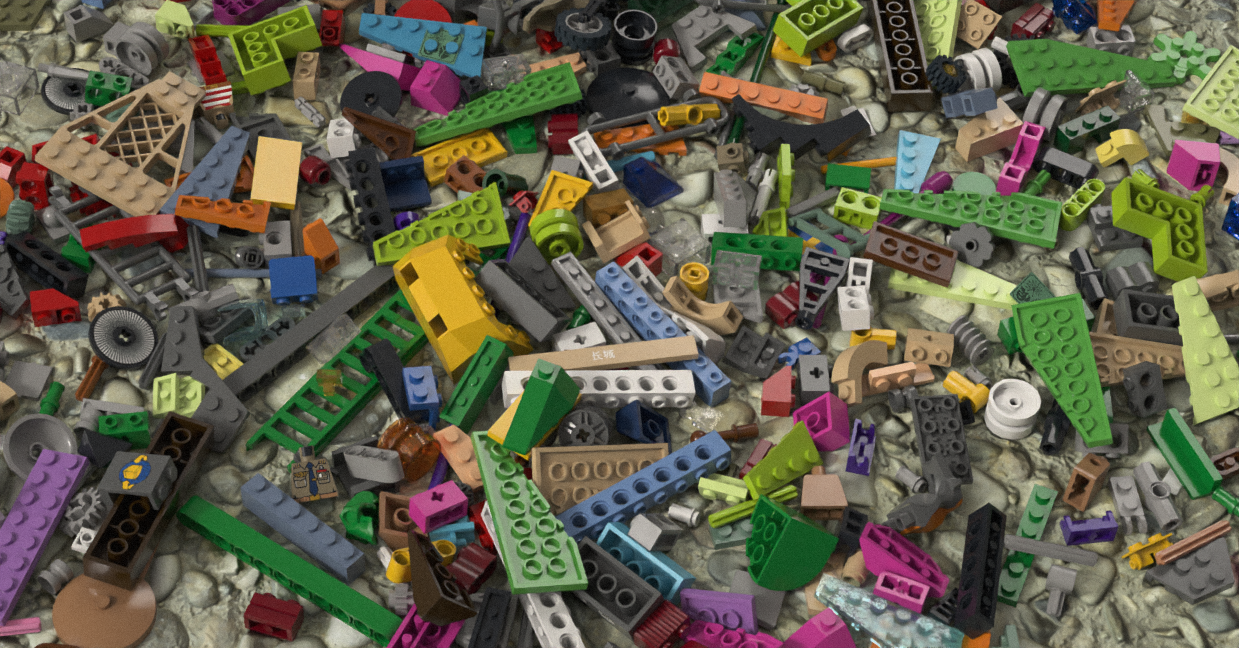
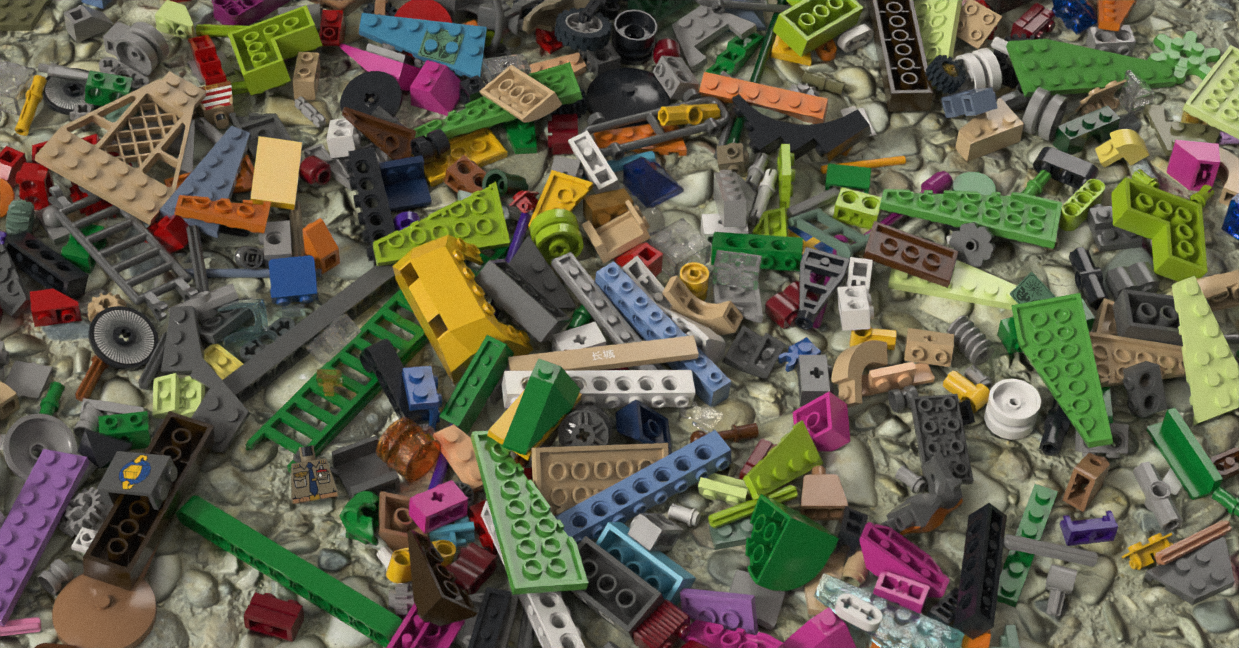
(33, 98): none -> yellow pin
(135, 230): red slope -> none
(303, 529): sand blue brick -> none
(374, 464): light grey beam -> none
(432, 146): none -> black wheel
(521, 95): none -> tan slope
(776, 394): slope -> none
(858, 612): none -> white beam
(861, 449): dark purple hinge -> none
(913, 159): medium azure wing -> none
(1024, 154): dark pink arch -> none
(1127, 503): light grey hinge -> none

